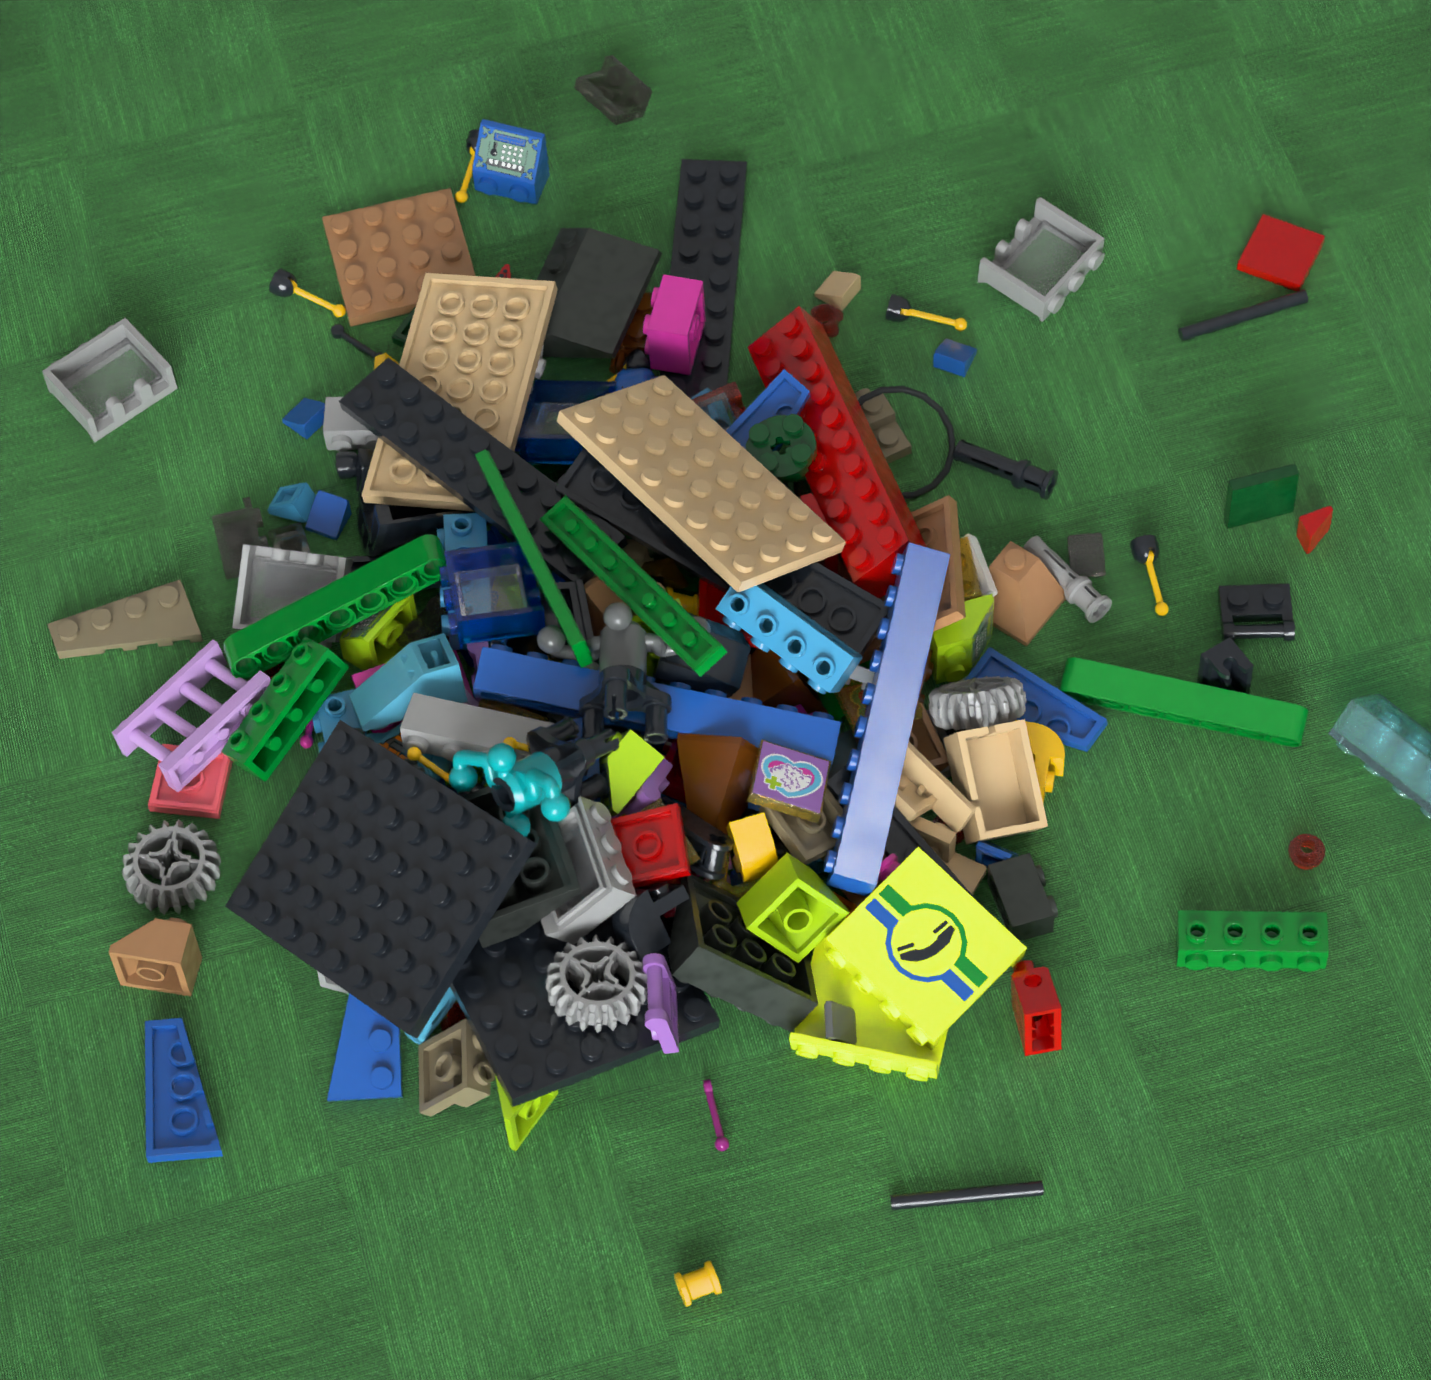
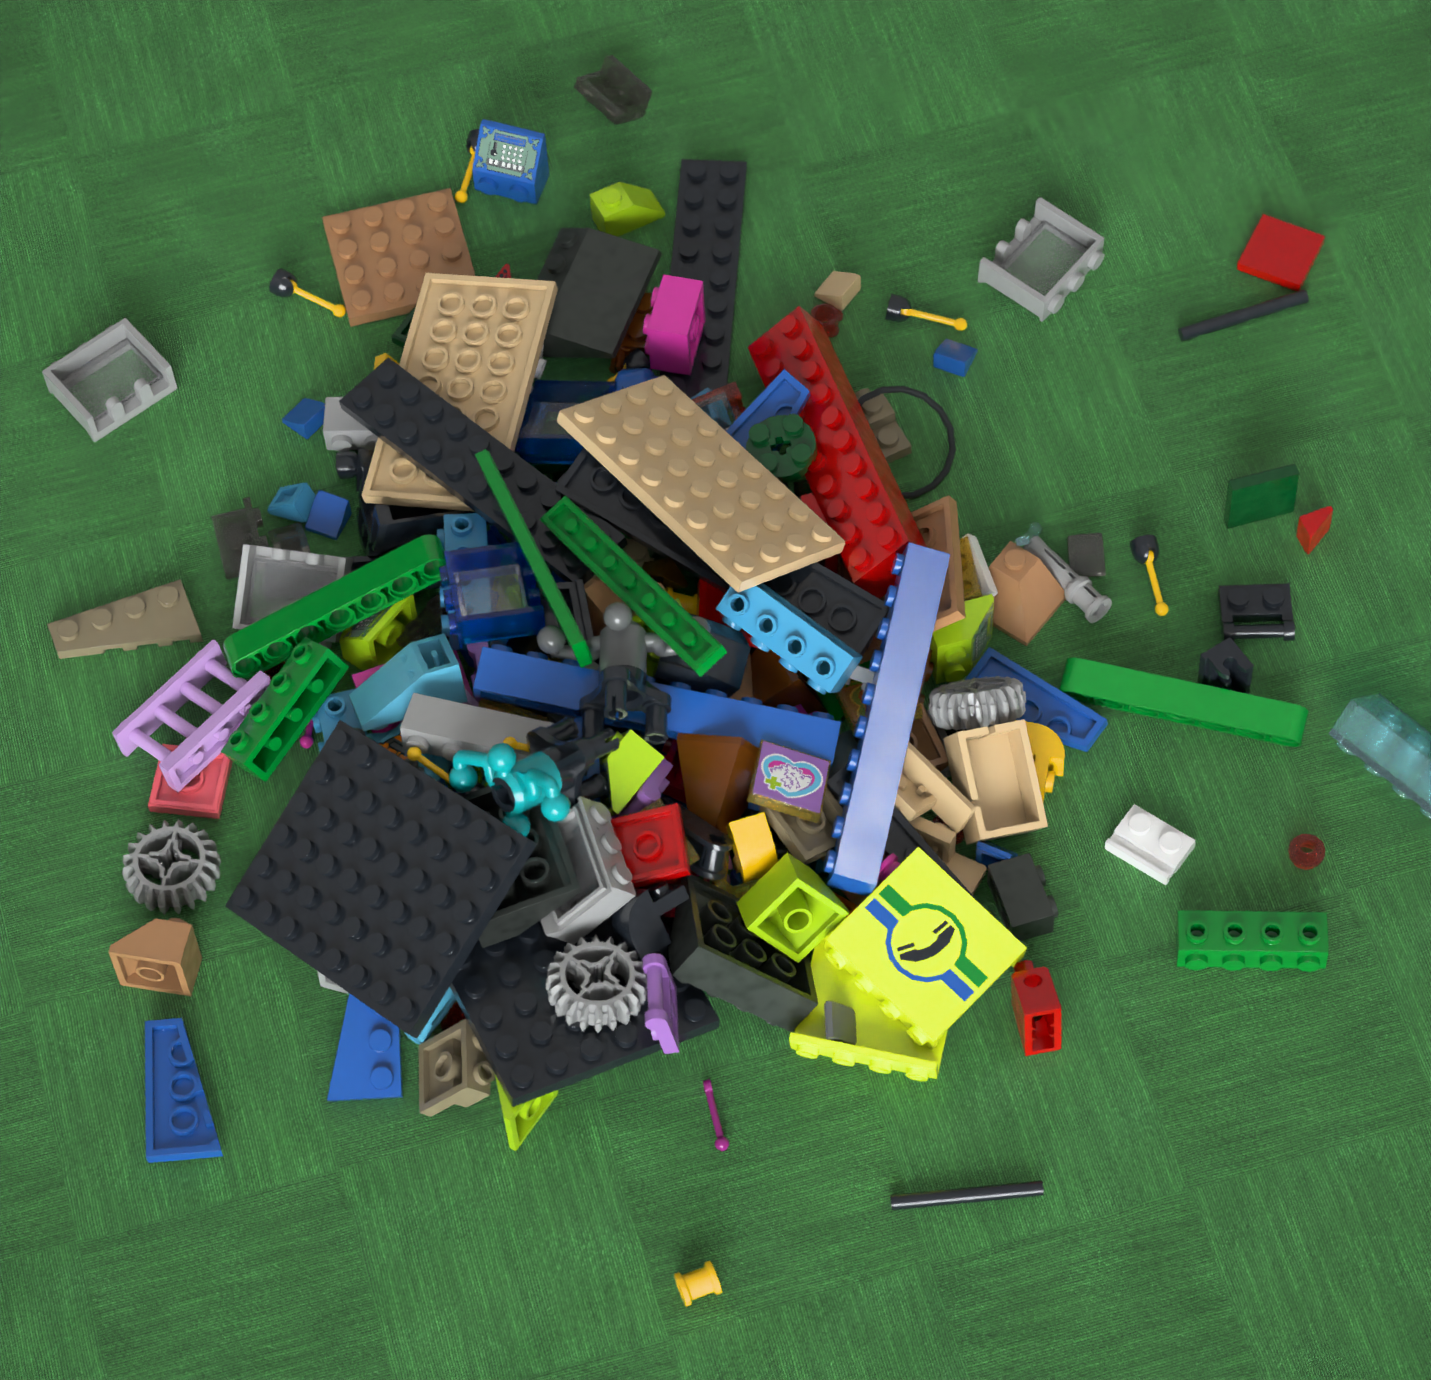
(338, 332): black hinge -> none
(624, 208): none -> lime slope
(1020, 473): black pin -> none
(1033, 530): none -> clear light blue hinge
(1150, 844): none -> white plate

